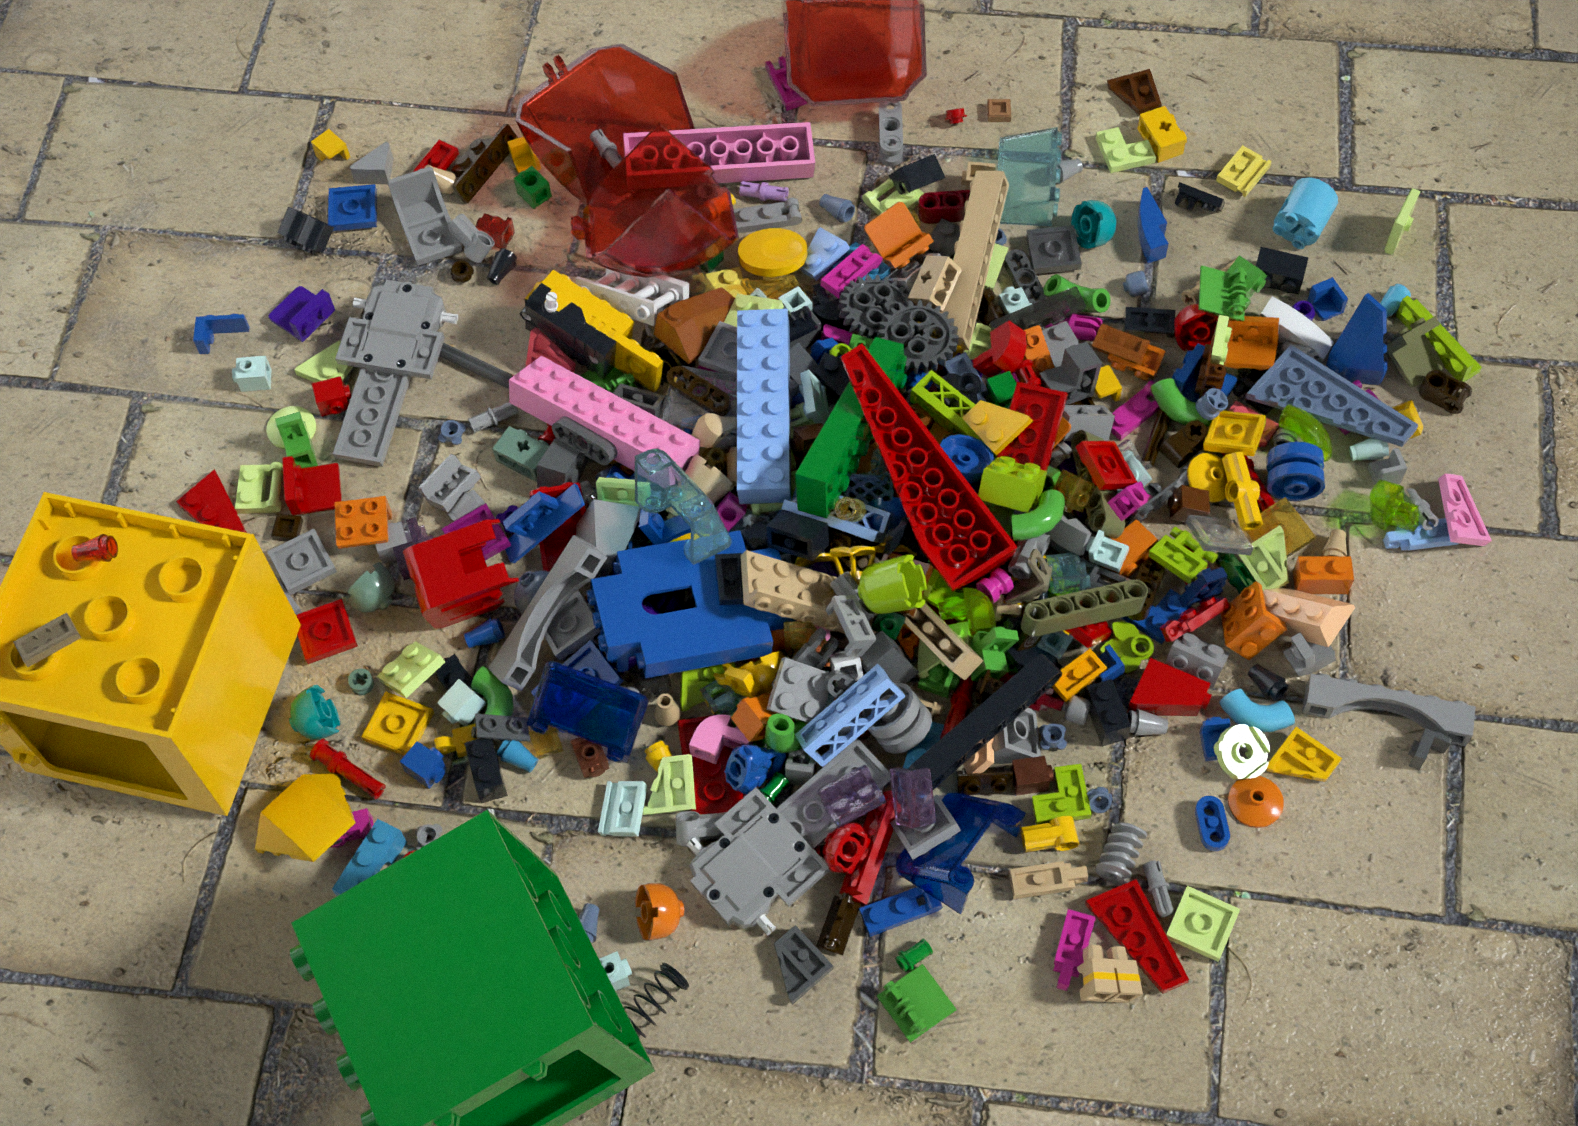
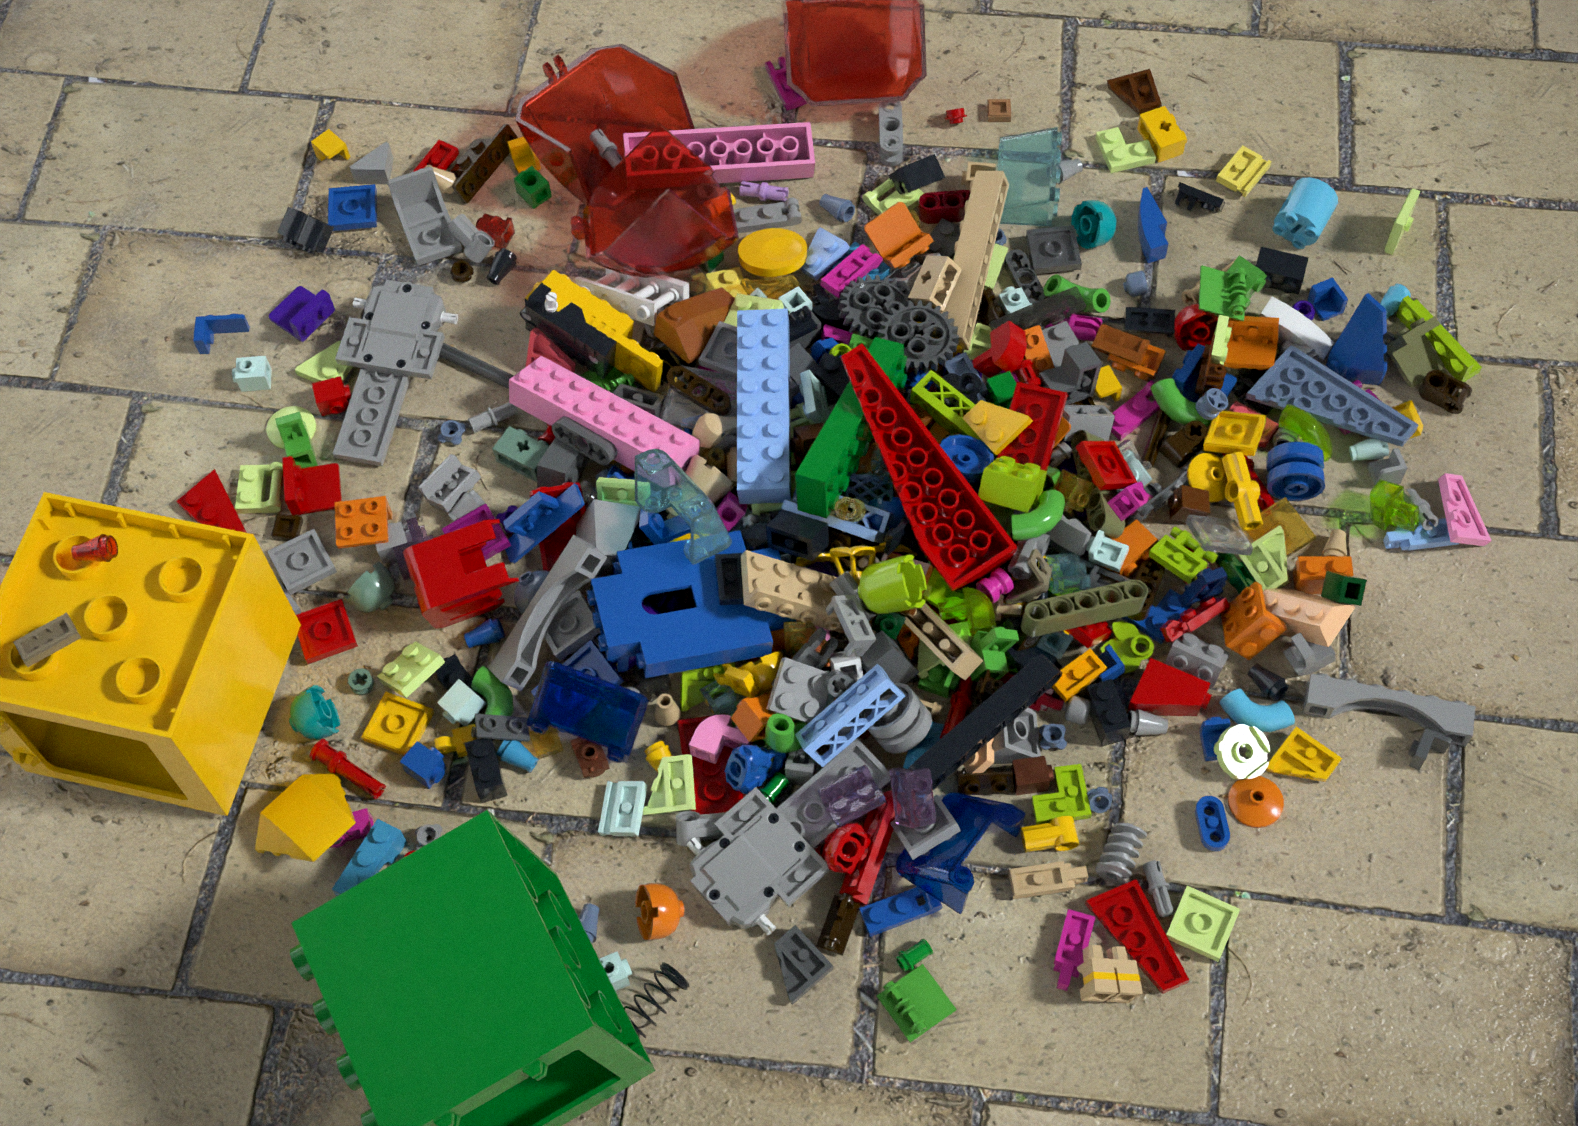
(1343, 588): none -> dark green brick

